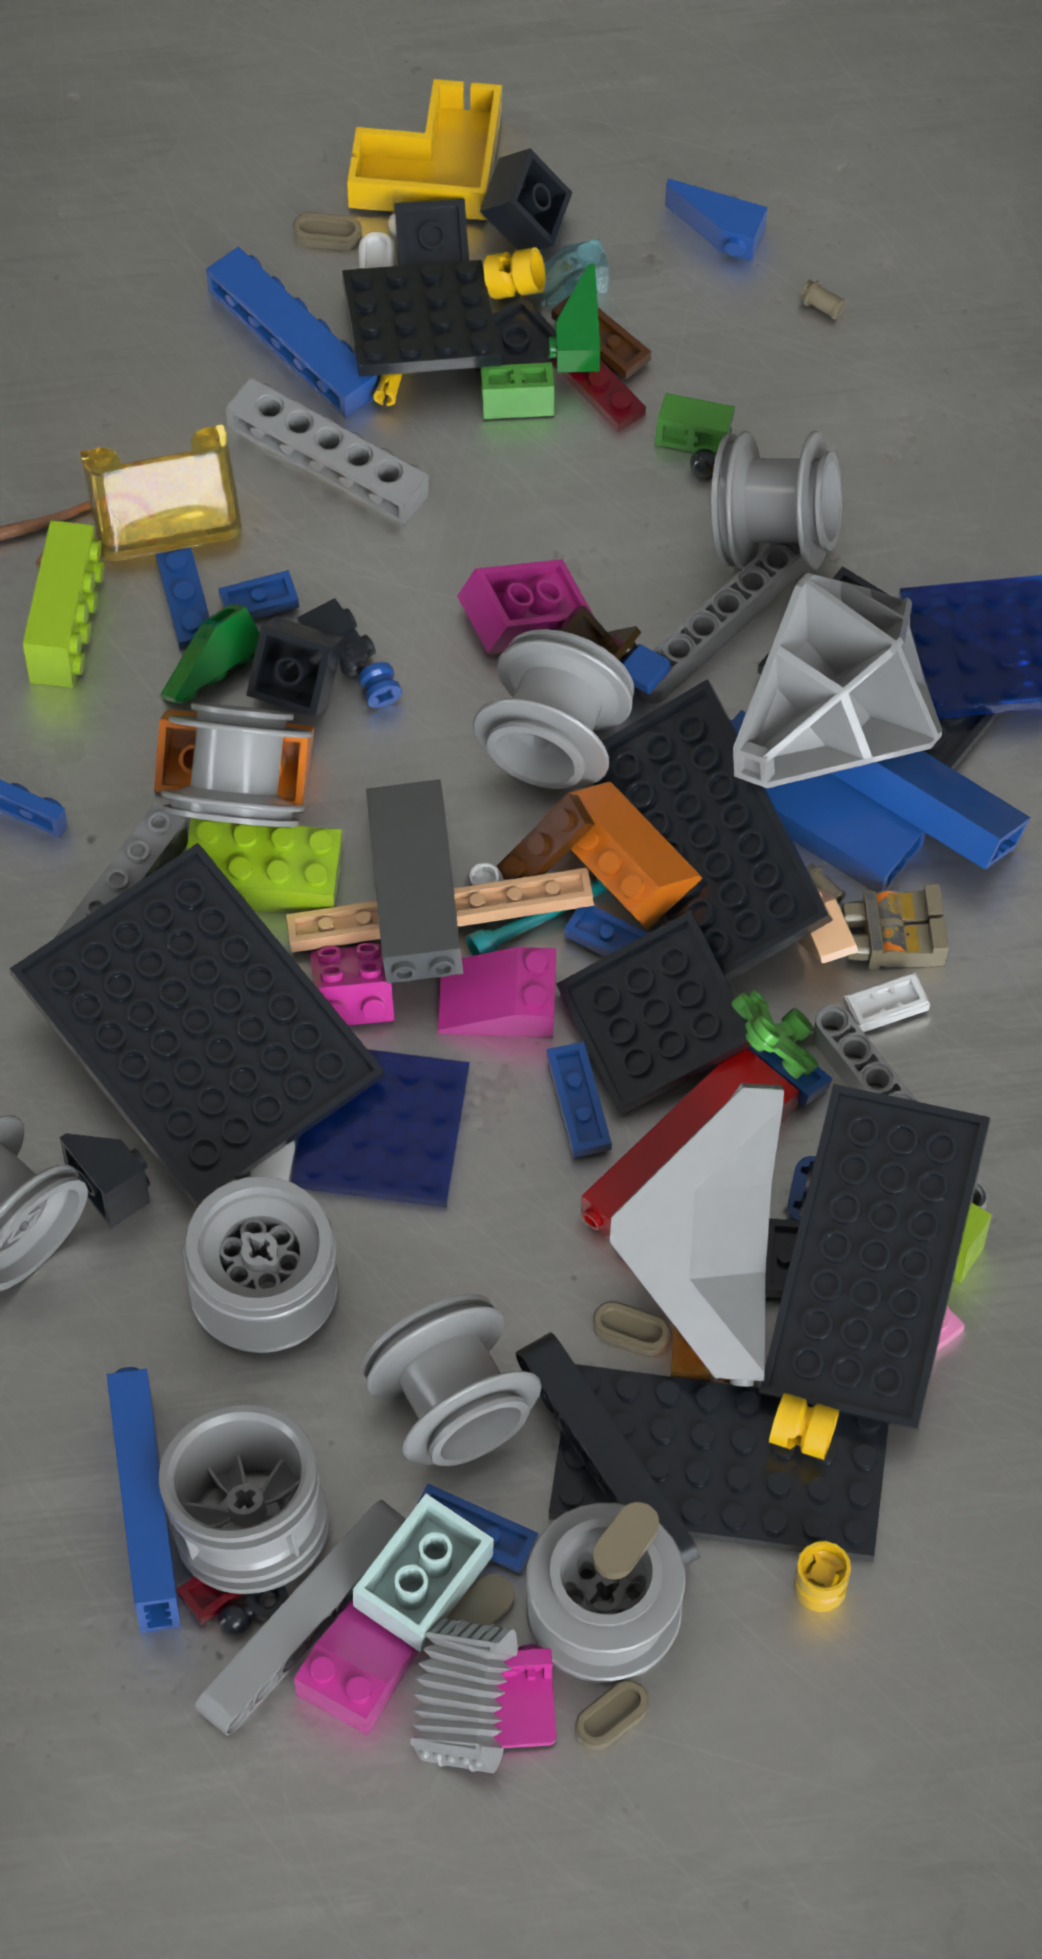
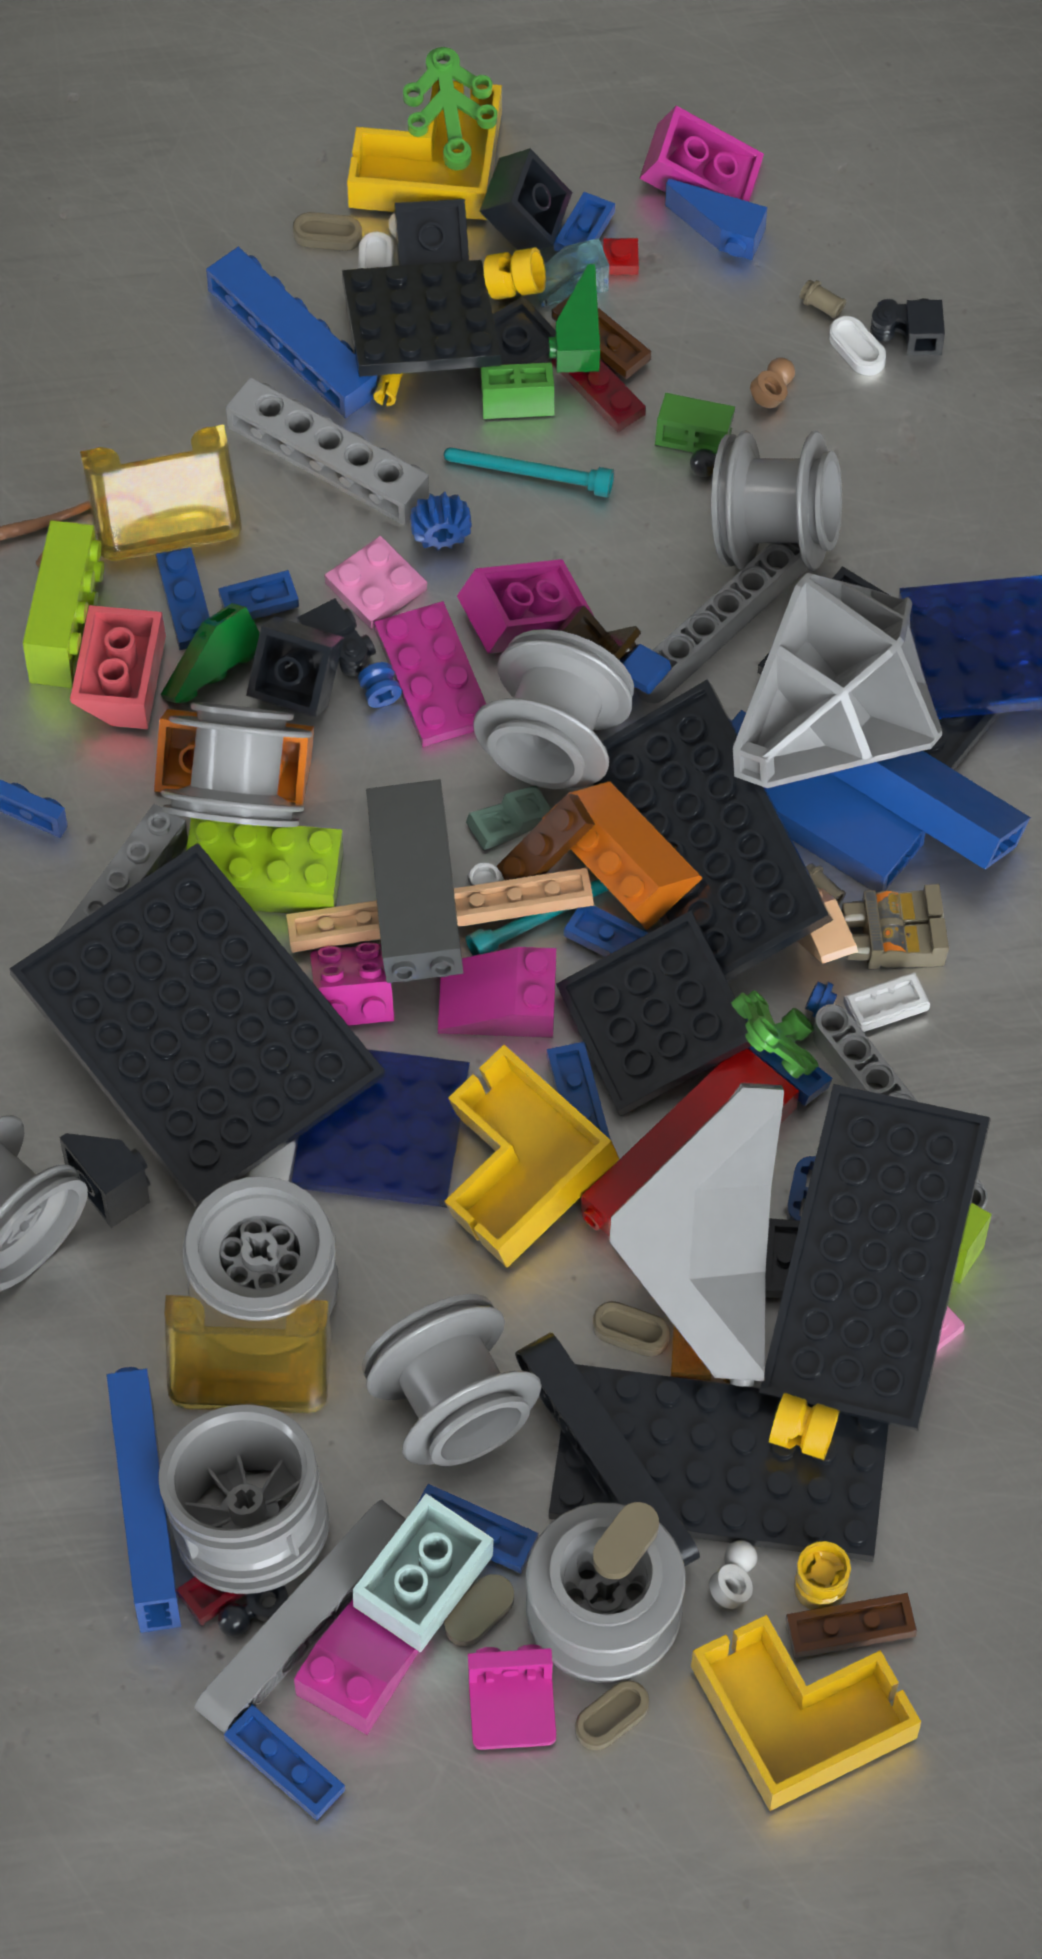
(119, 665): none -> coral slope
(247, 1365): none -> clear yellow windscreen
(284, 1762): none -> blue plate
(375, 582): none -> bright pink plate
(432, 672): none -> dark pink plate
(440, 521): none -> blue gear
(449, 100): none -> bright green plant
(462, 1694): light grey piece -> none
(515, 816): none -> sand green slope
(541, 1158): none -> yellow piece
(585, 221): none -> blue plate
(596, 480): none -> teal piece
(622, 255): none -> red plate
(700, 156): none -> dark pink slope
(731, 1583): none -> white plate
(770, 386): none -> medium nougat plate
(794, 1732): none -> yellow piece
(819, 997): none -> blue plate
(851, 1625): none -> reddish brown plate
(857, 345): none -> white tile
(917, 320): none -> black brick

